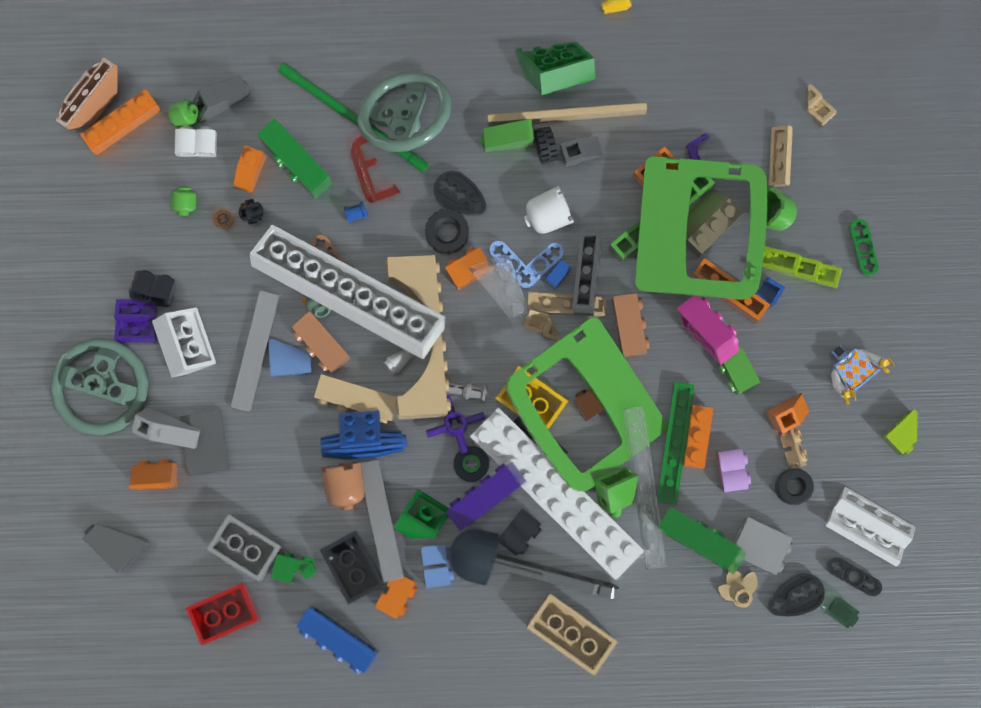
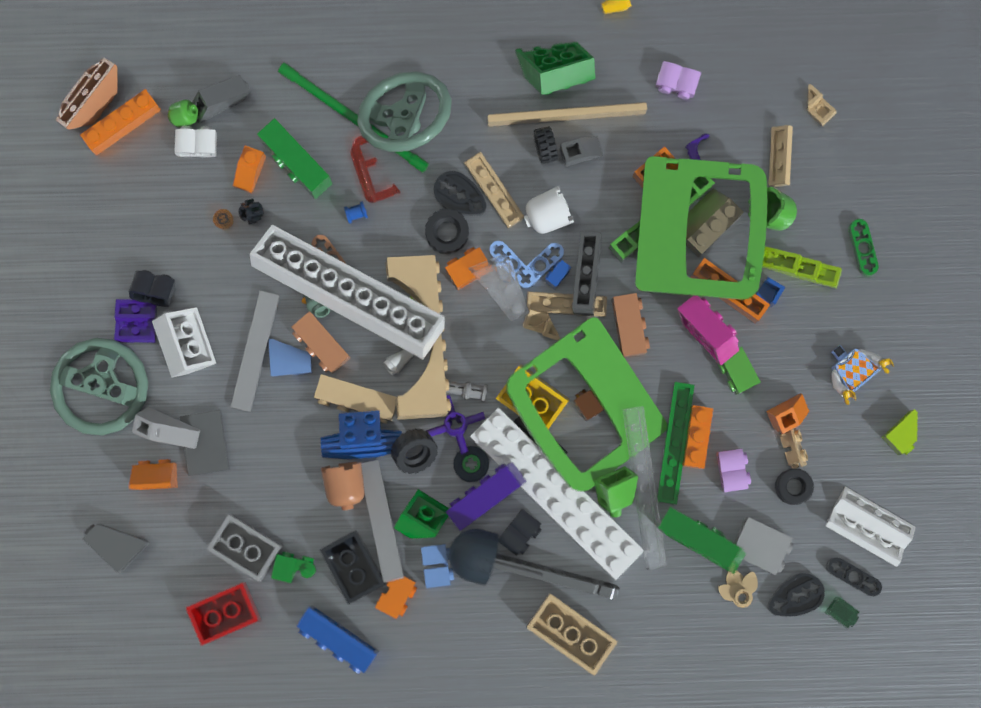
(183, 200): bright green head -> none
(409, 440): none -> black tyre
(494, 190): none -> tan tile
(508, 136): bright green slope -> none
(677, 80): none -> lavender brick

